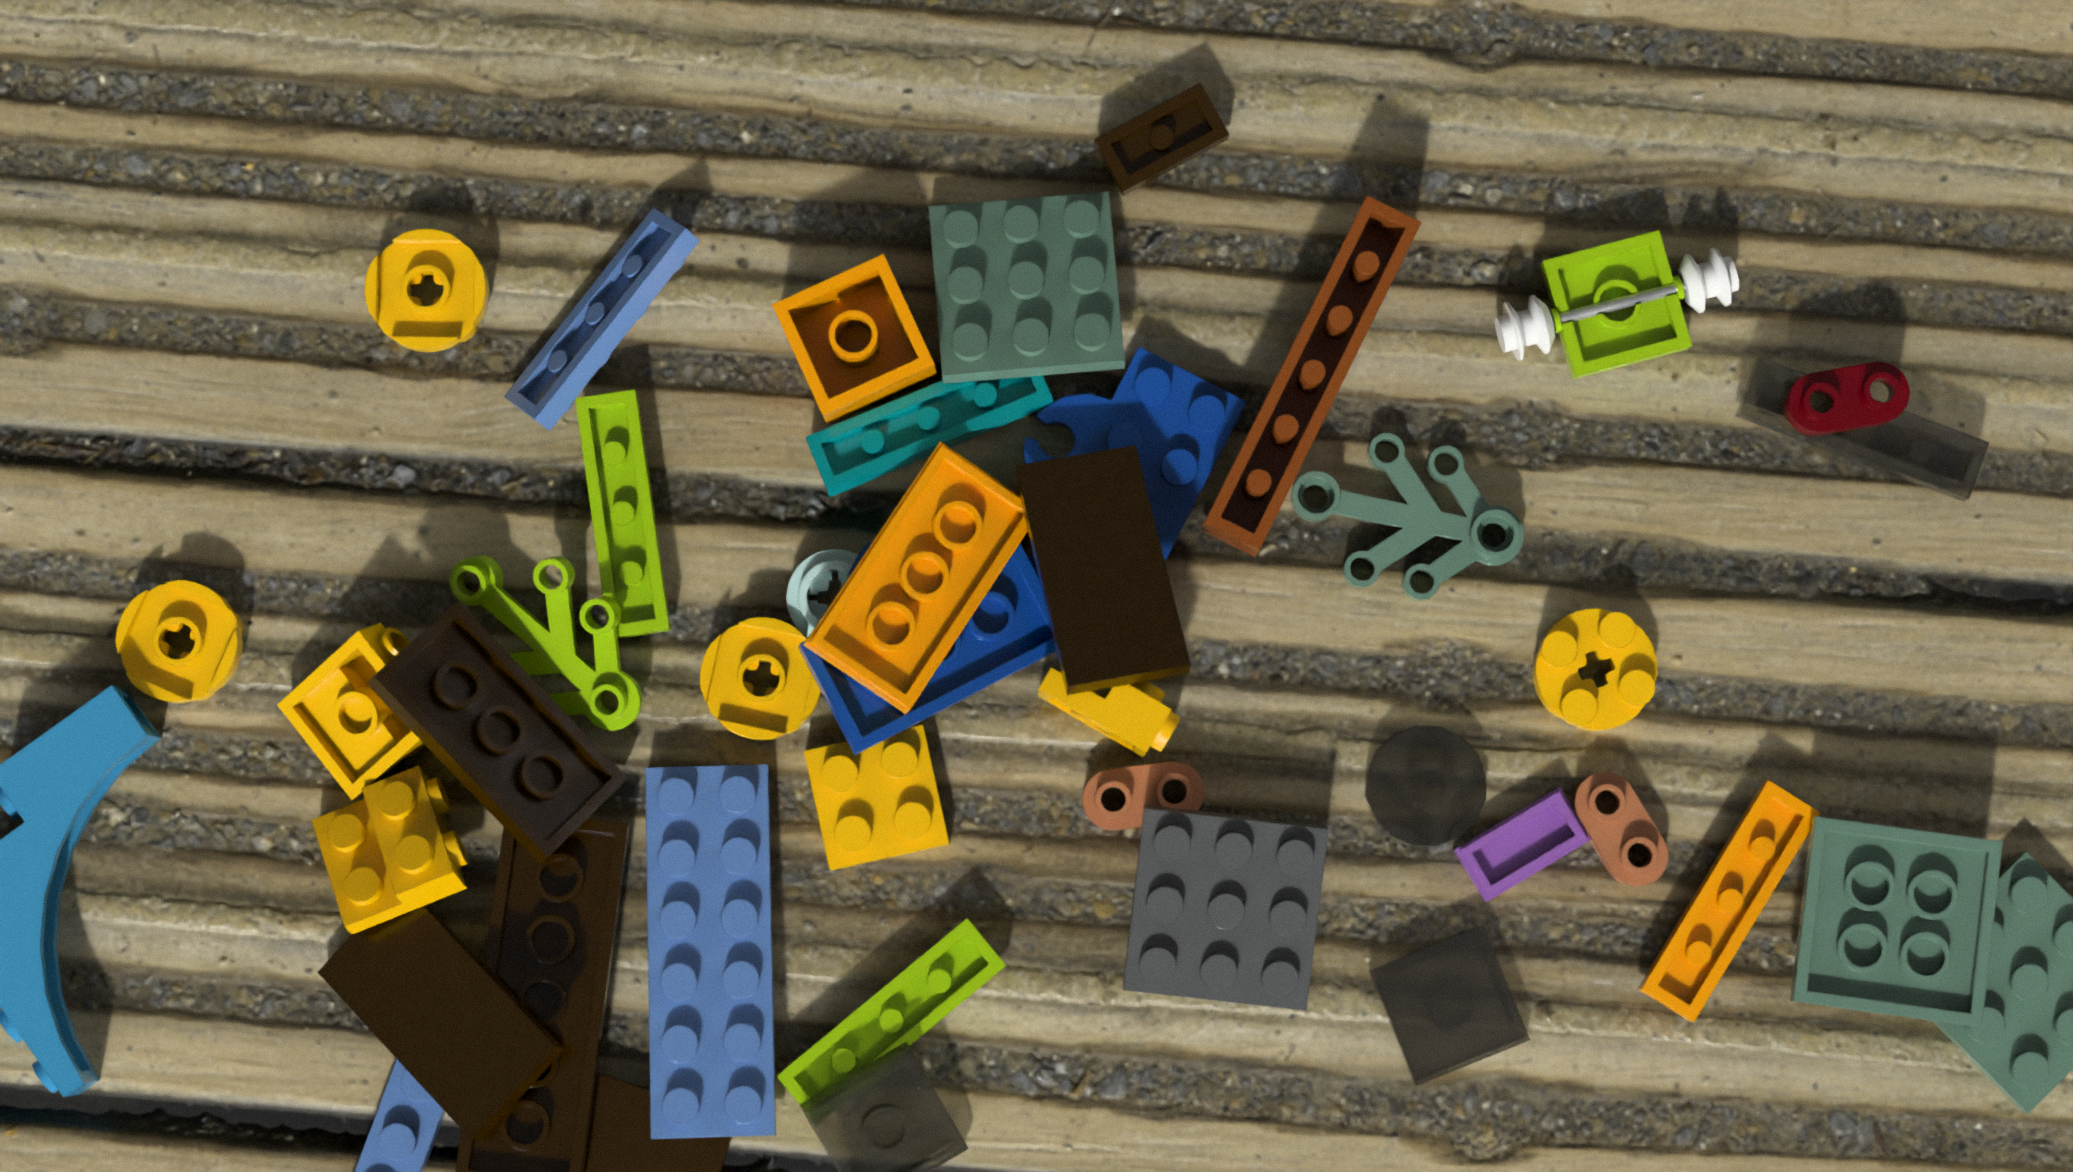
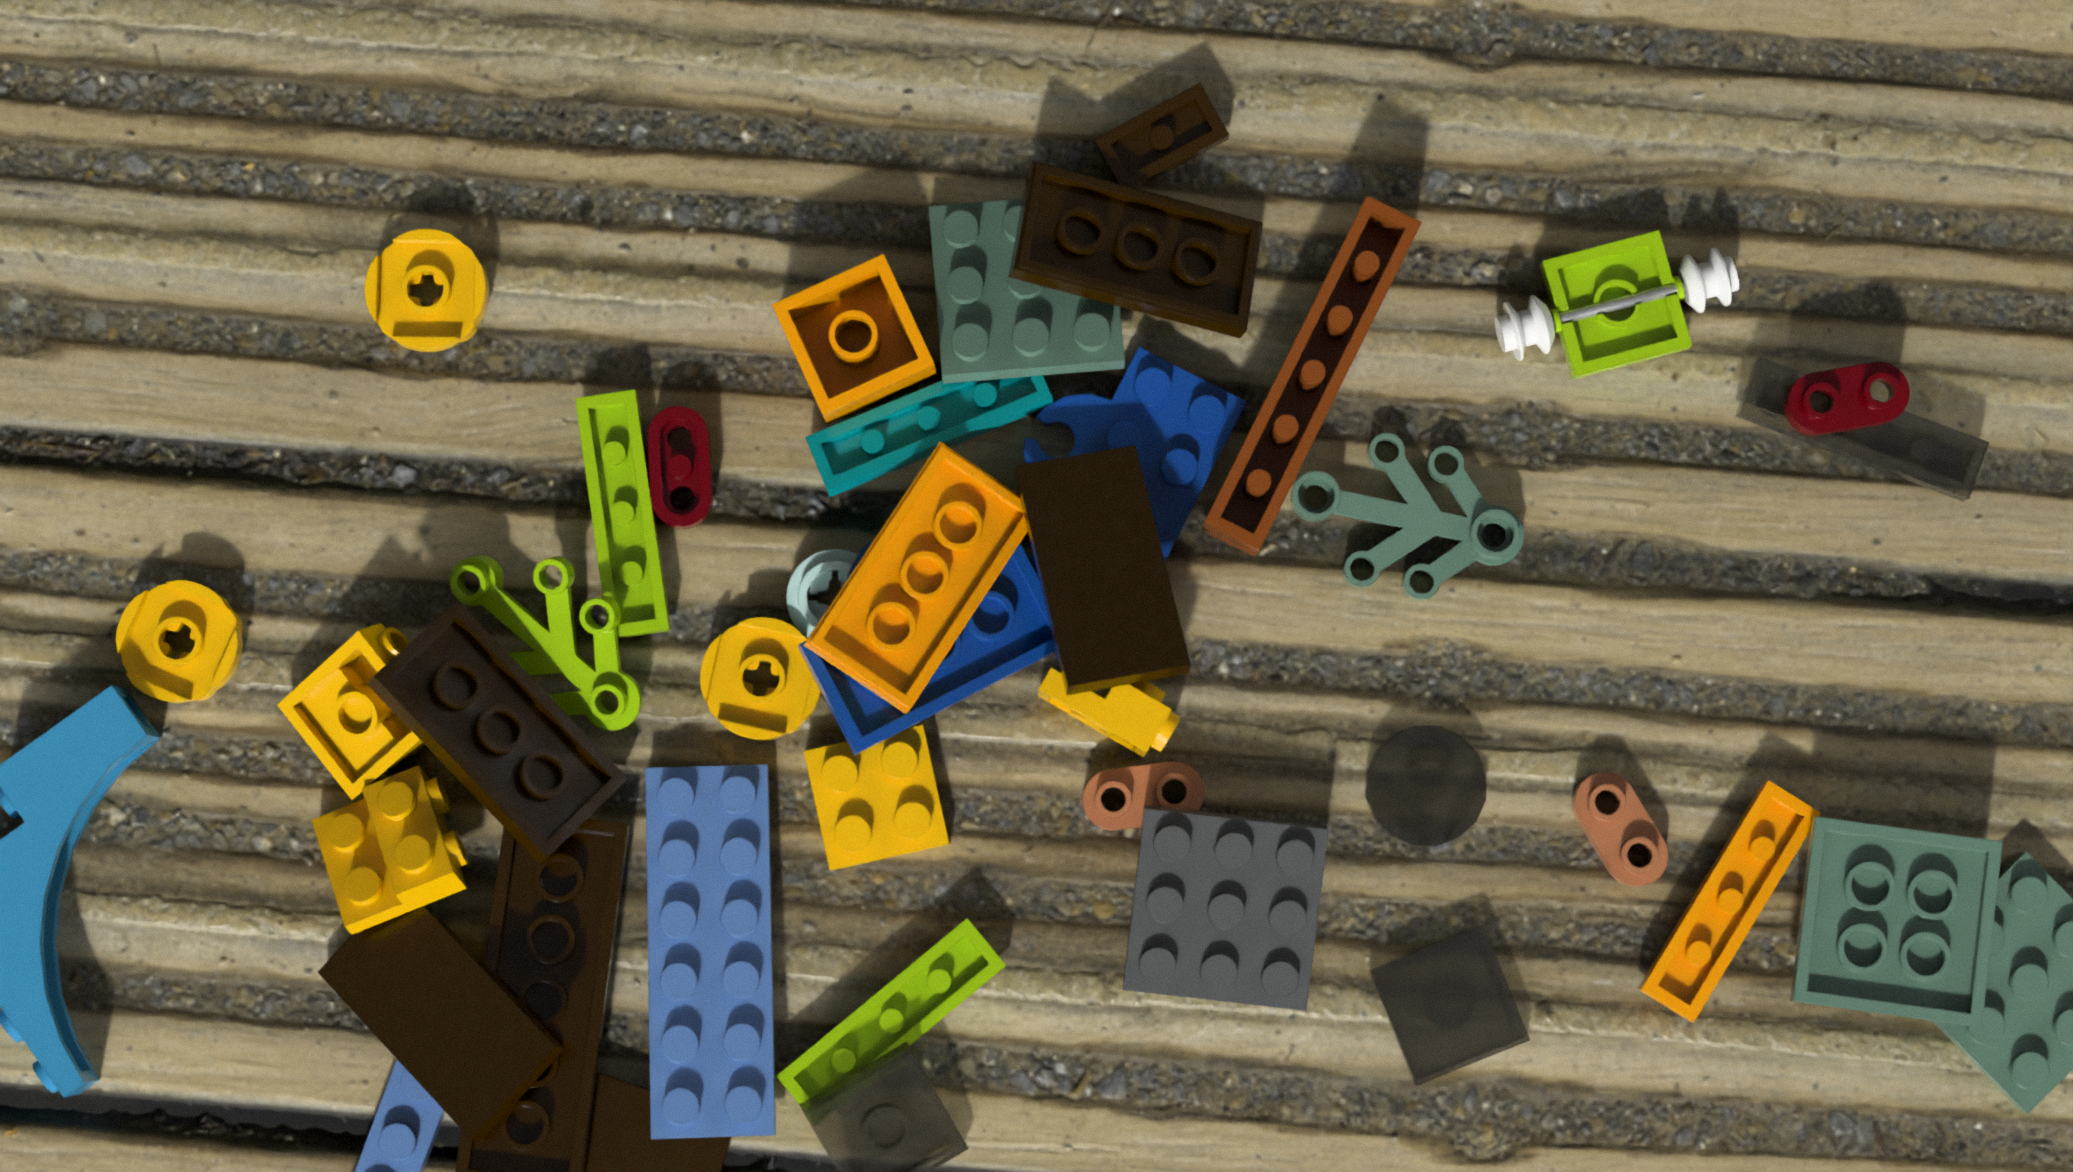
(602, 318): medium blue plate -> none
(680, 469): none -> dark red plate
(1136, 249): none -> dark brown tile
(1522, 844): medium lavender tile -> none
(1612, 638): yellow plate -> none

